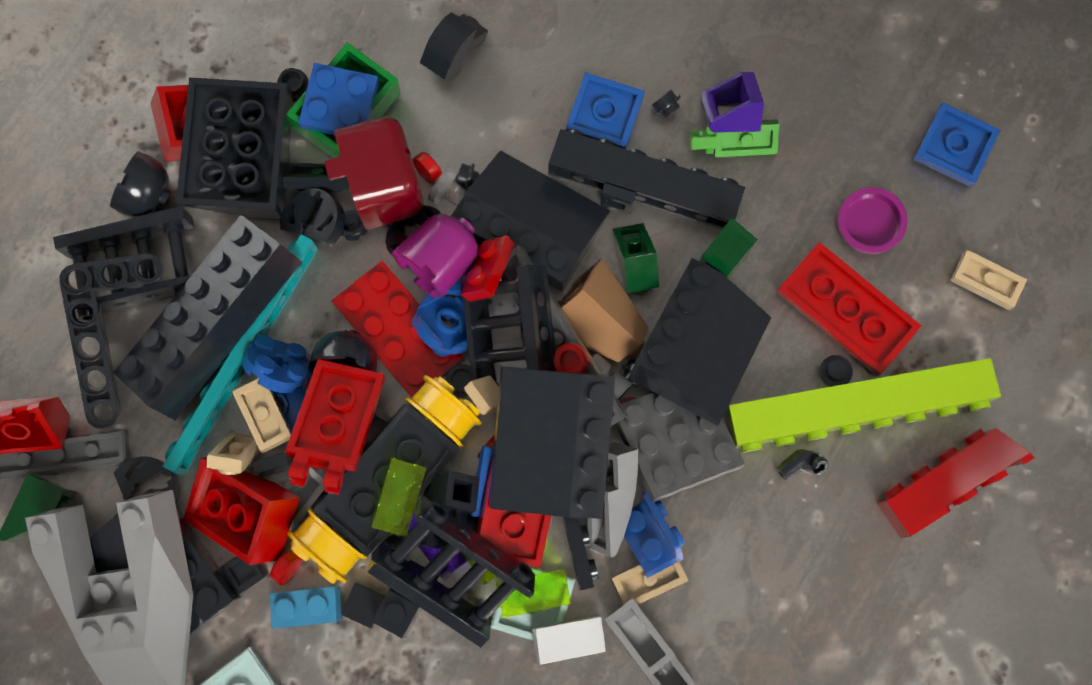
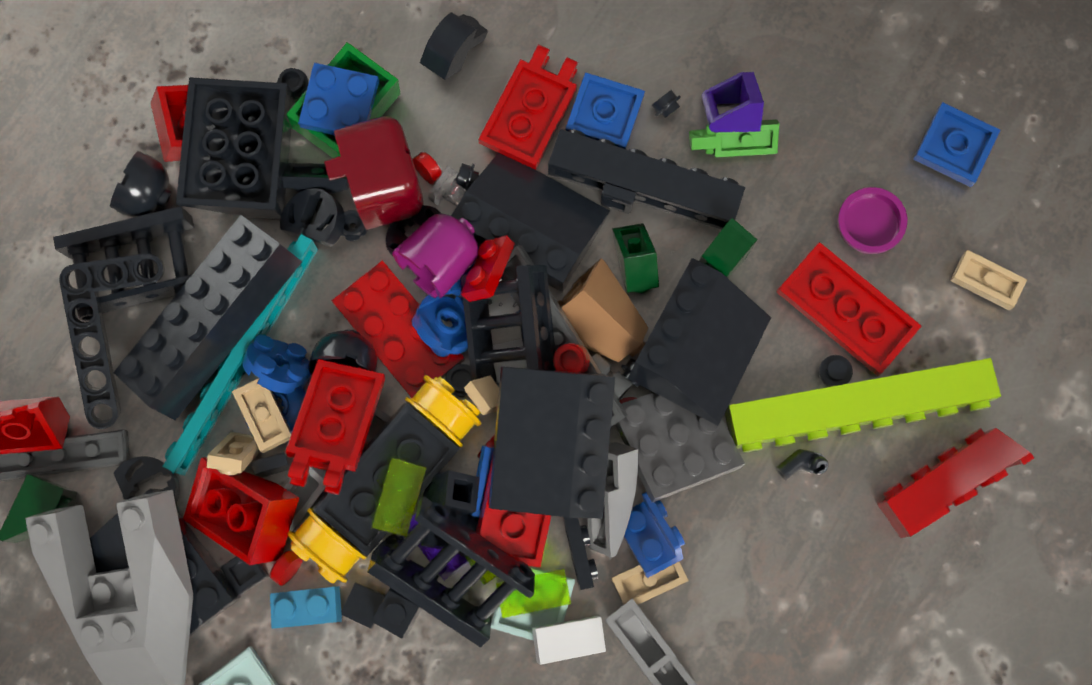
(530, 109): none -> red tile

